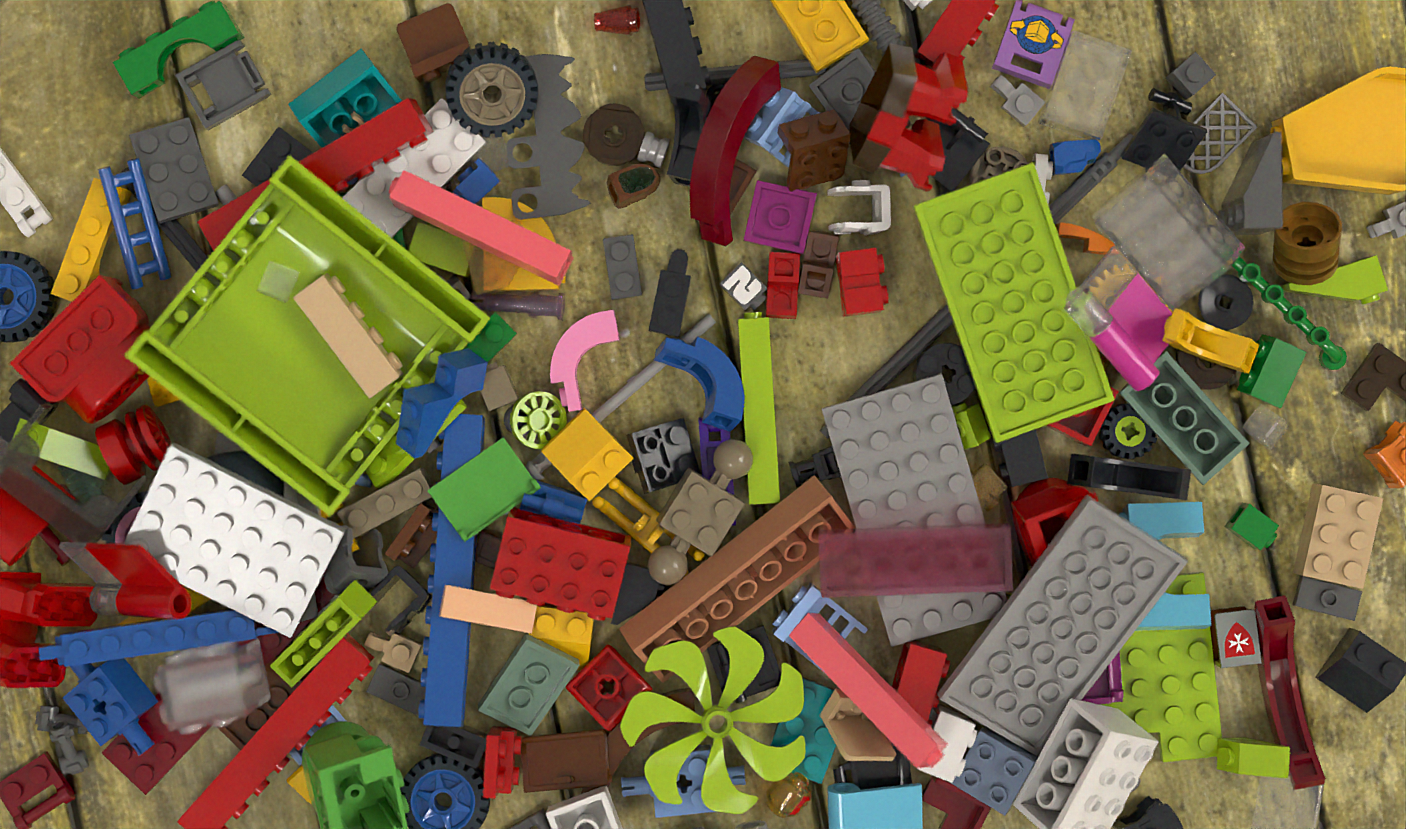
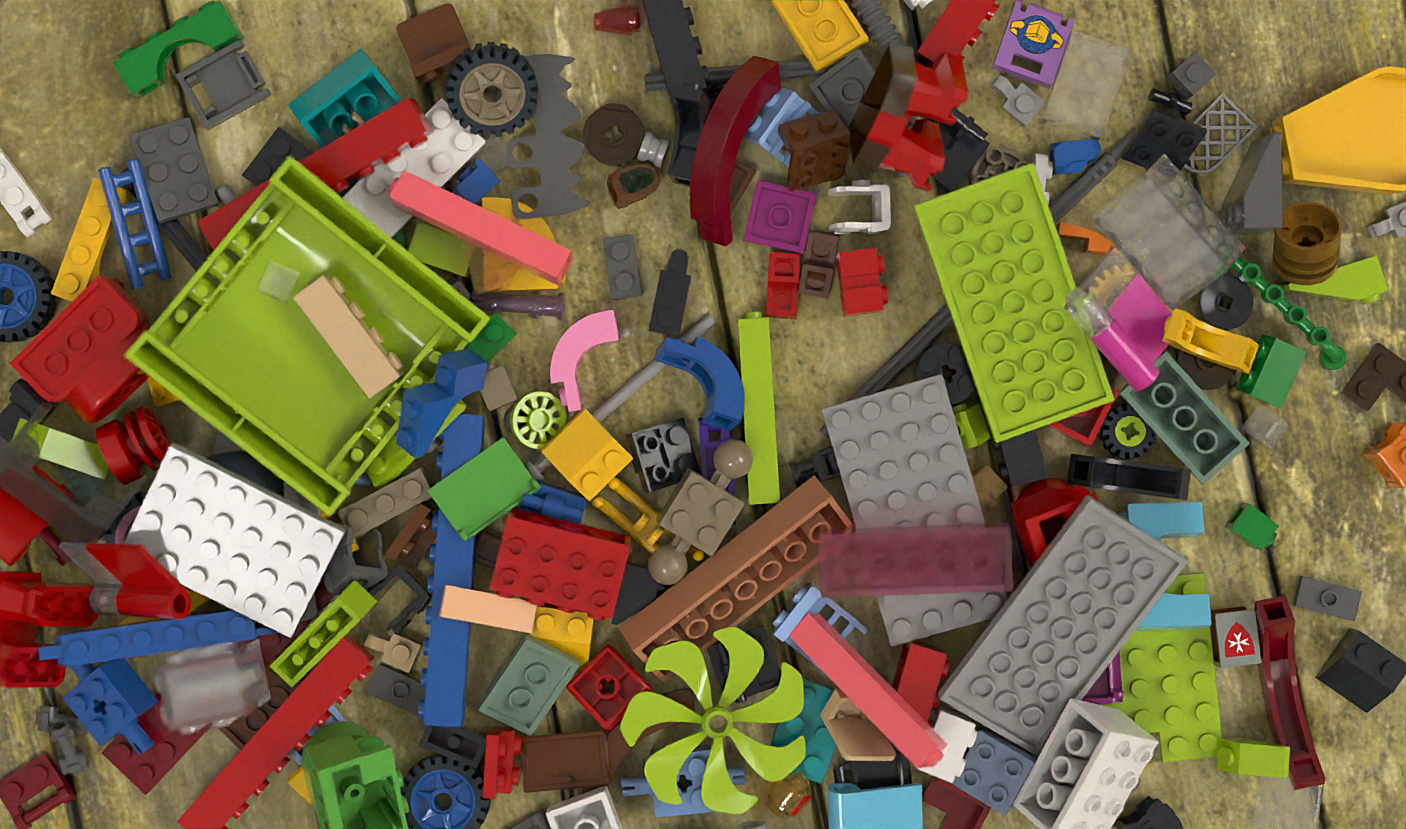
(744, 287): brick -> none
(1338, 535): tan brick -> none

